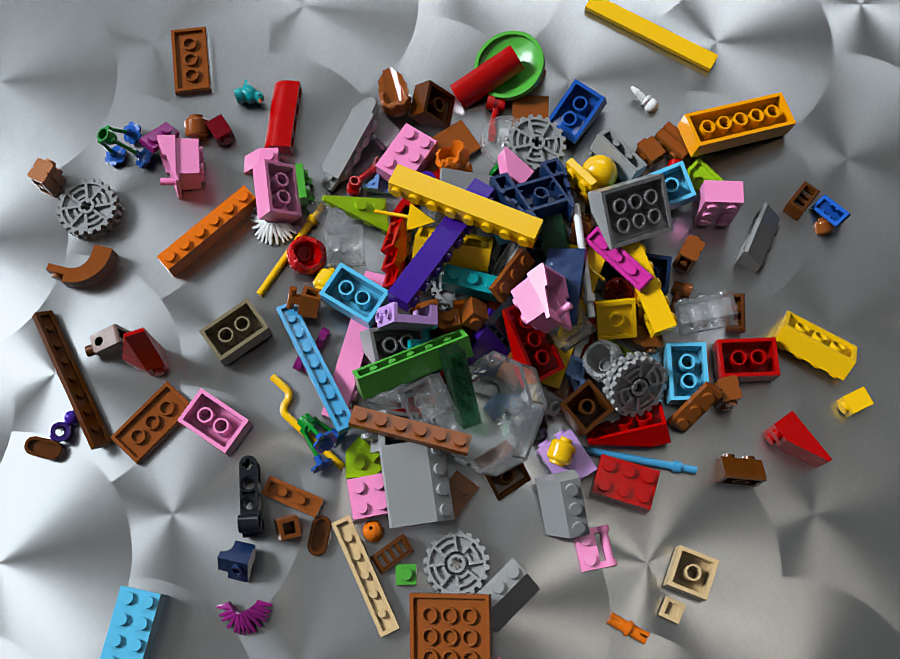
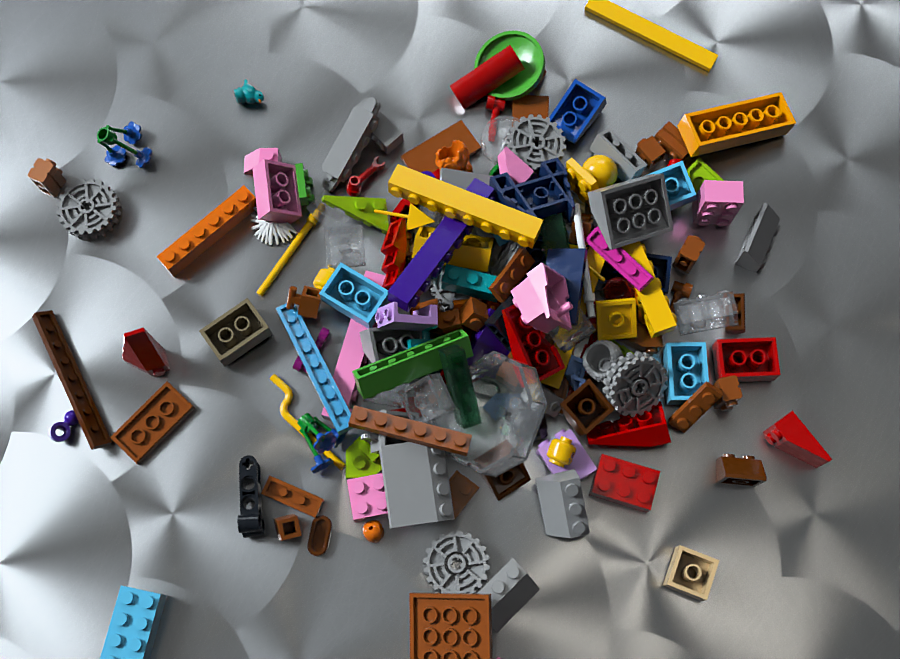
(44, 448): reddish brown tile -> none
(90, 273): dark orange arch -> none
(107, 342): reddish brown torso -> none
(149, 140): magenta plate -> none
(183, 161): bright pink piece -> none
(191, 61): dark orange tile -> none
(196, 127): dark orange head -> none
(215, 422): bright pink brick -> none
(220, 130): dark red brick -> none
(237, 561): dark blue brick -> none
(245, 619): magenta hair -> none
(283, 116): red brick -> none
(306, 255): red hair -> none
(365, 576): tan plate -> none
(377, 185): medium blue slope -> none
(394, 93): dark orange hair -> none
(406, 574): bright green plate -> none
(407, 545): reddish brown slope -> none
(409, 149): bright pink brick -> none
(431, 105): reddish brown slope -> none
(588, 551): bright pink plate -> none
(628, 628): orange pin -> none
(649, 103): white bar -> none
(671, 610): tan plate -> none
(675, 466): dark azure bar -> none
(794, 209): reddish brown slope -> none
(816, 346): yellow slope -> none
(823, 227): dark orange piece -> none
(830, 211): blue slope -> none
(855, 402): yellow brick -> none

